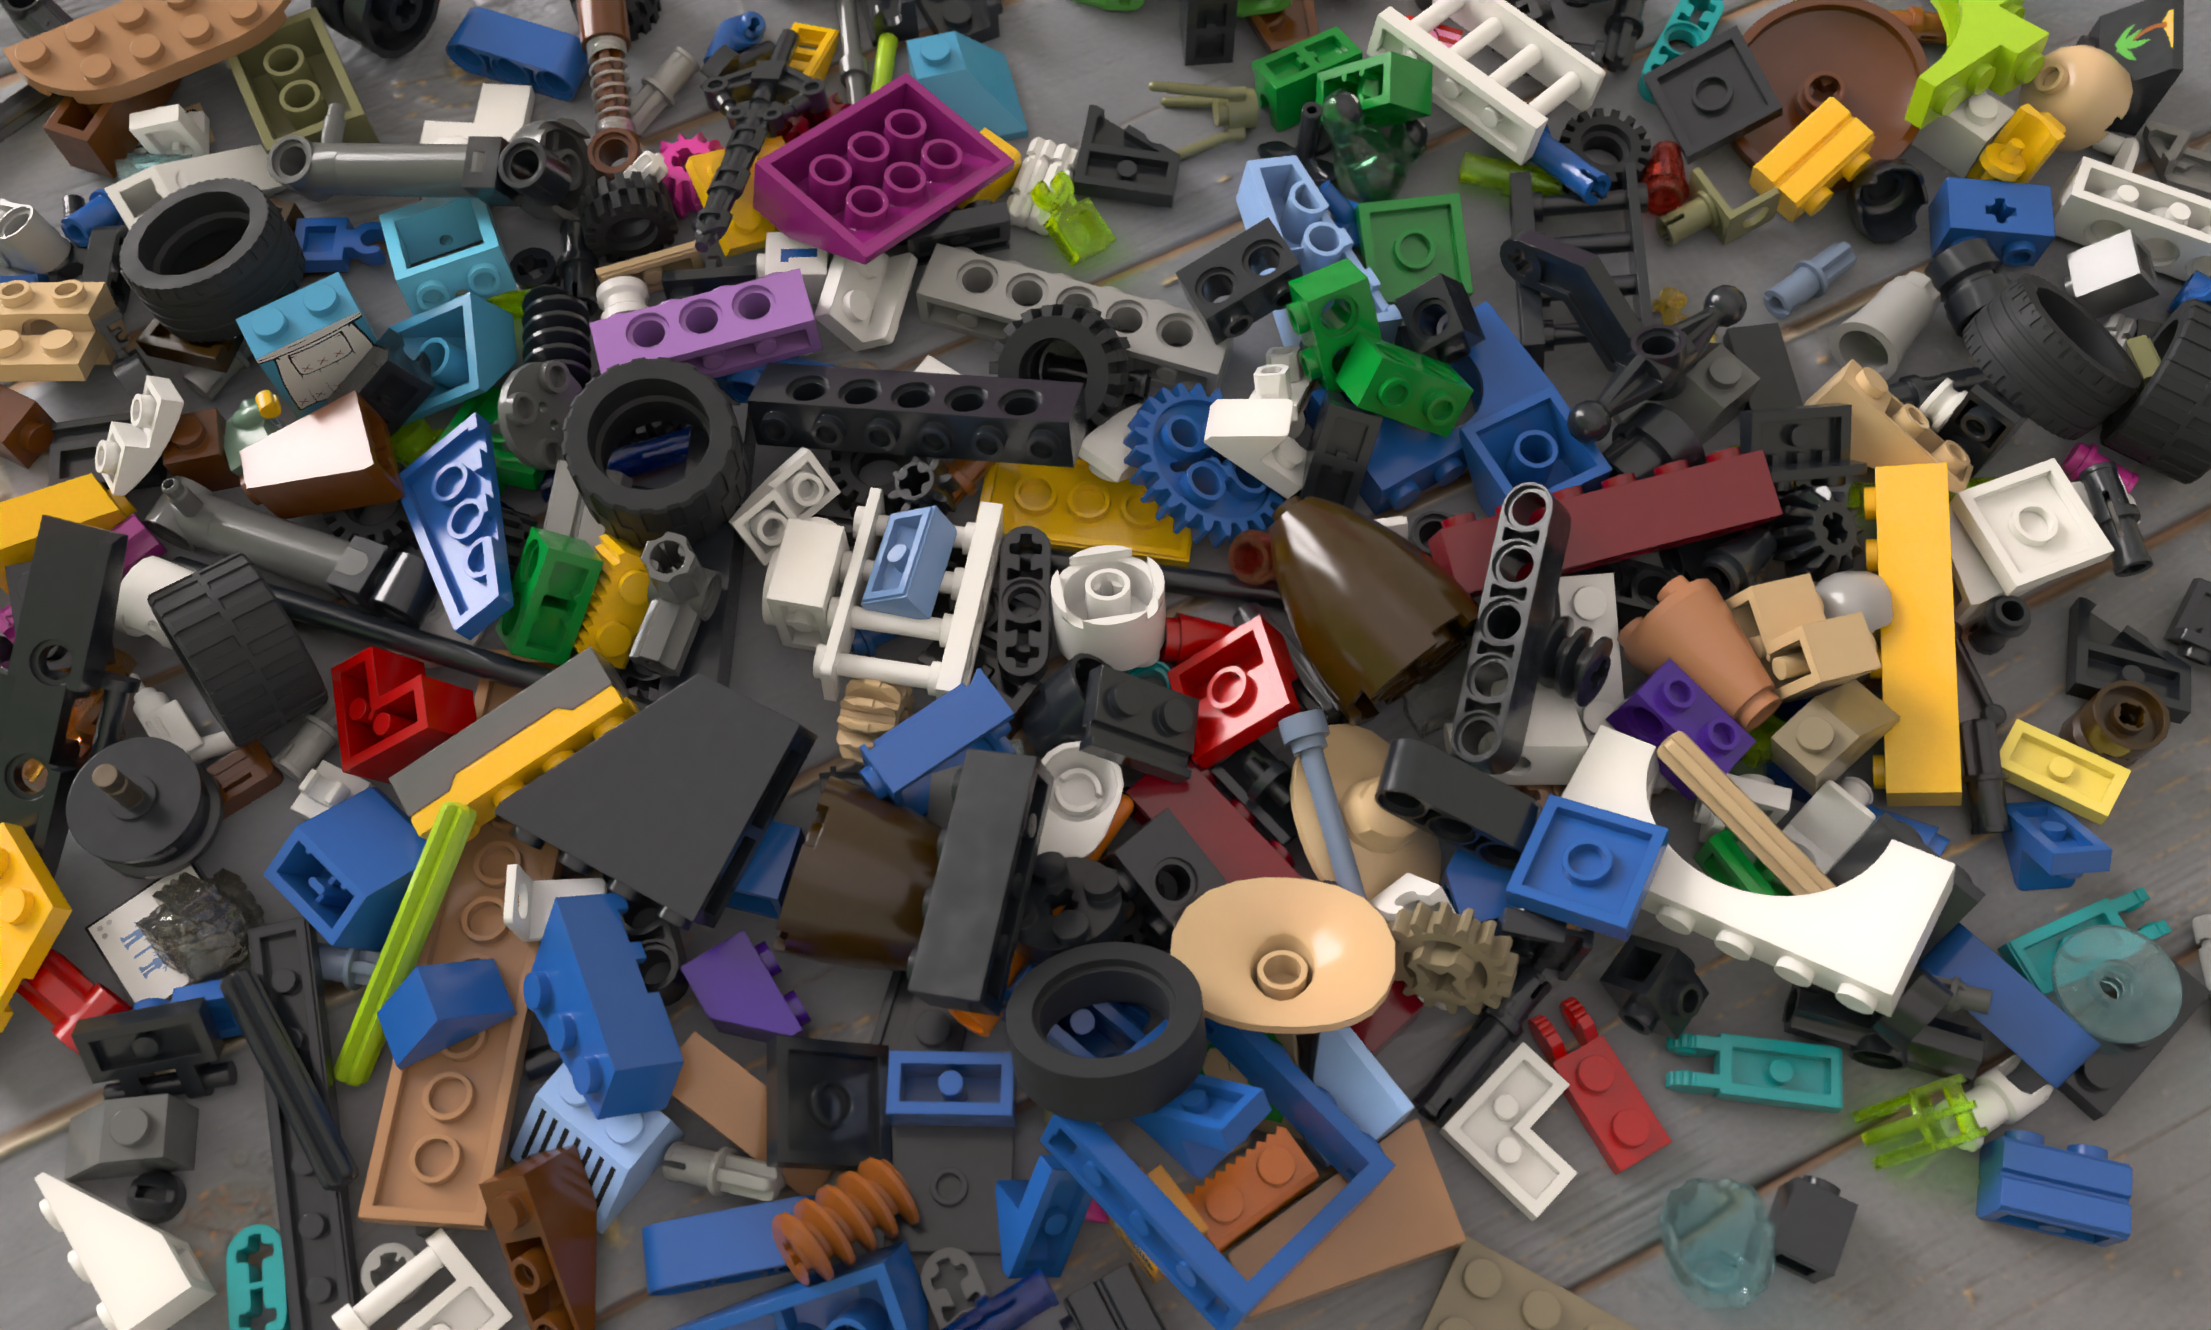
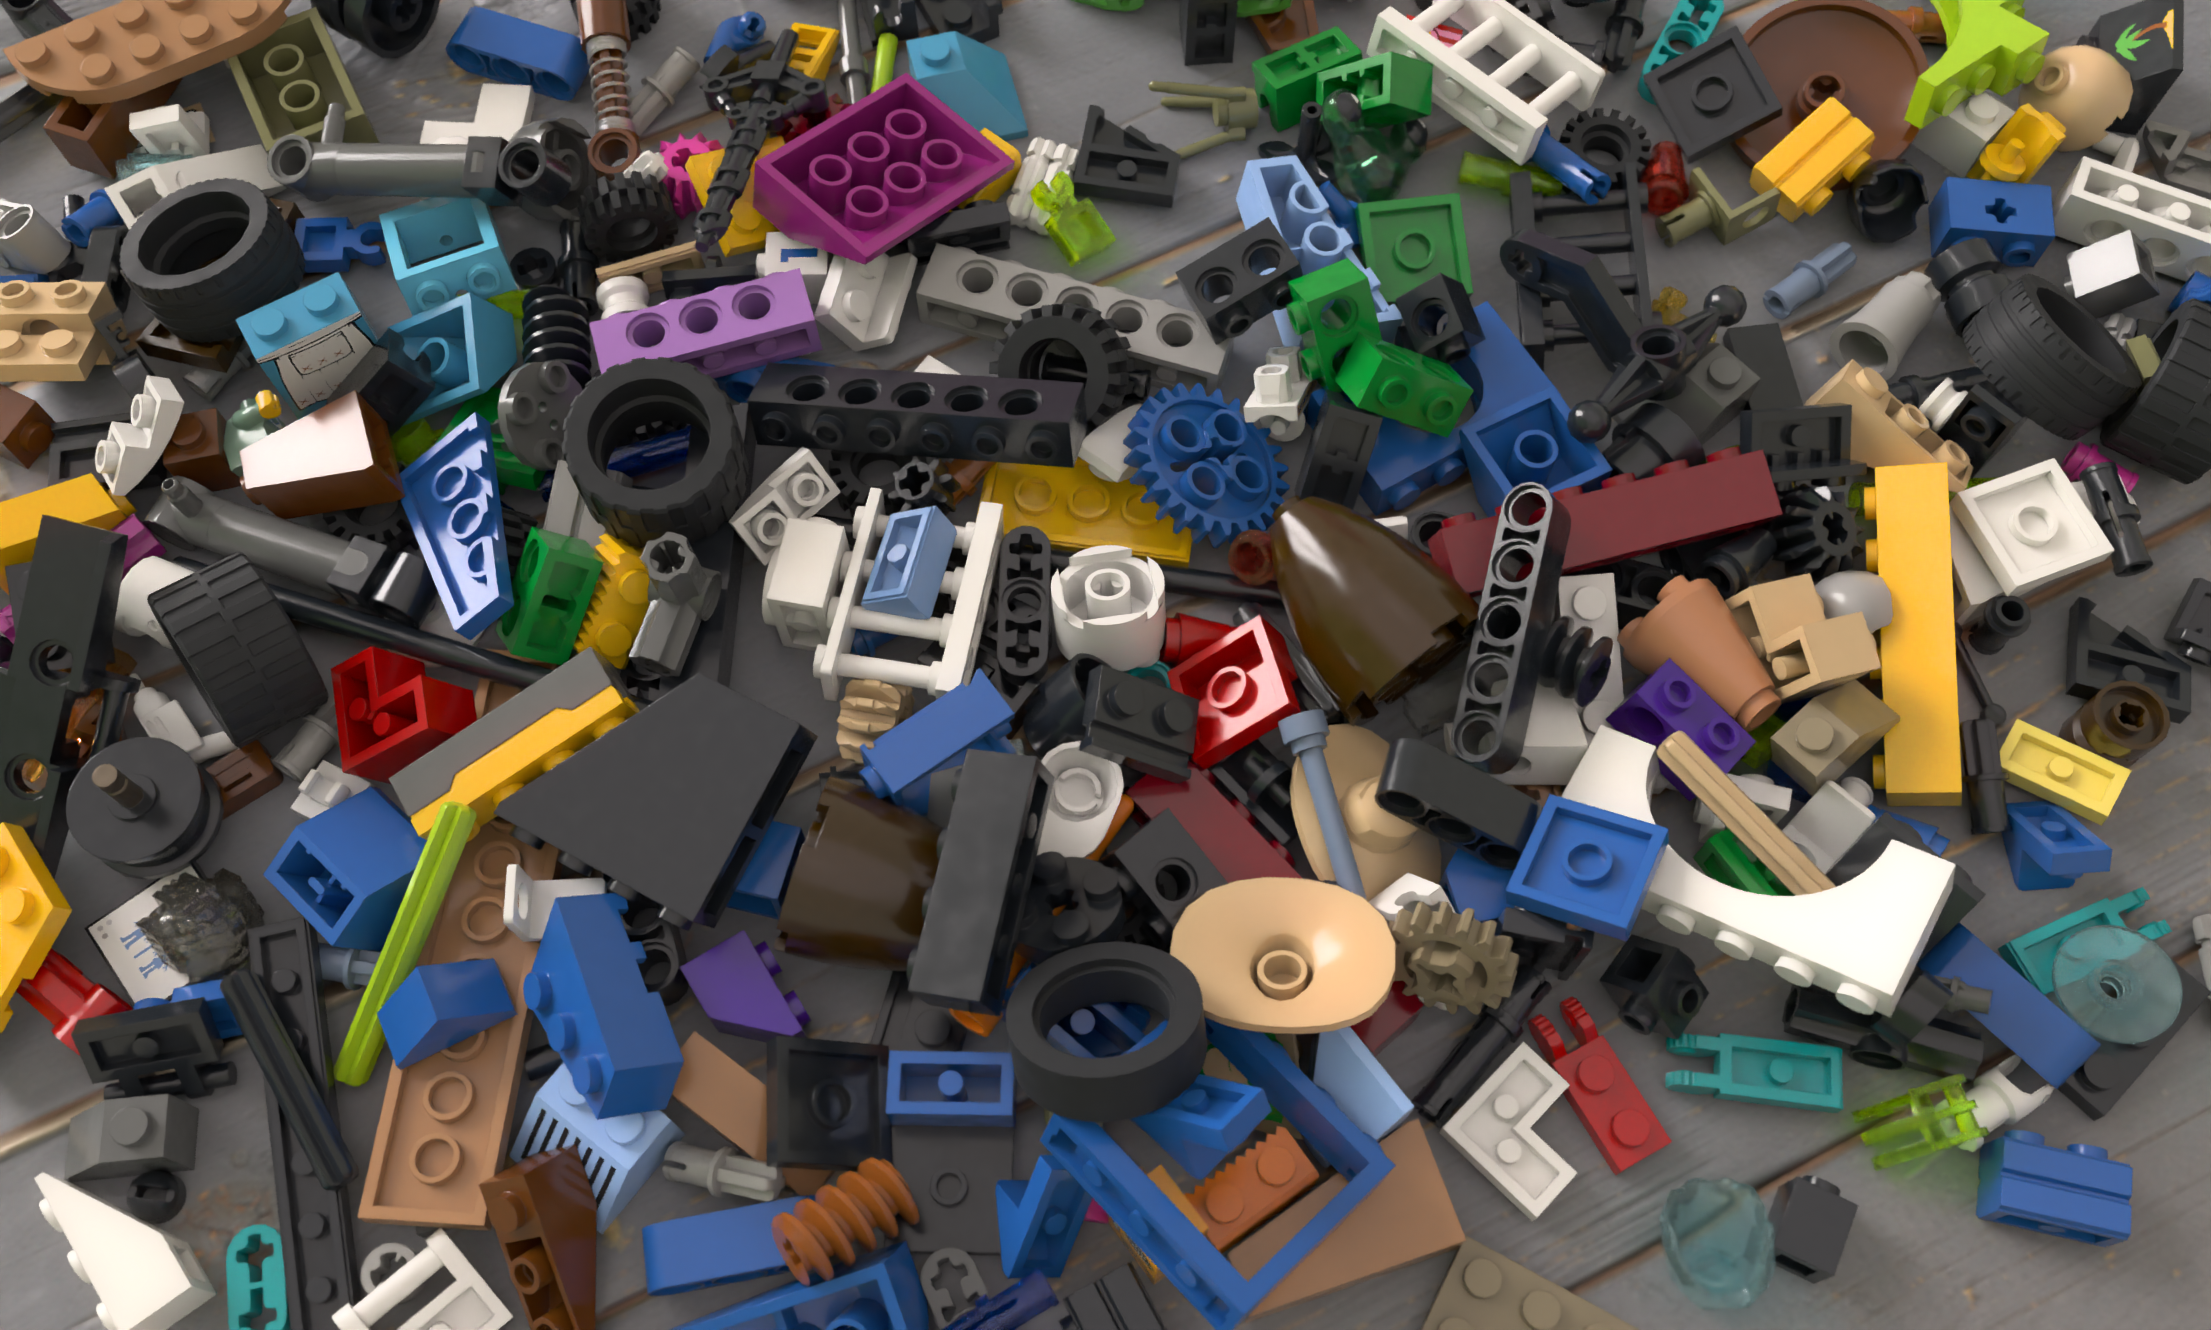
(1257, 440): white slope -> none

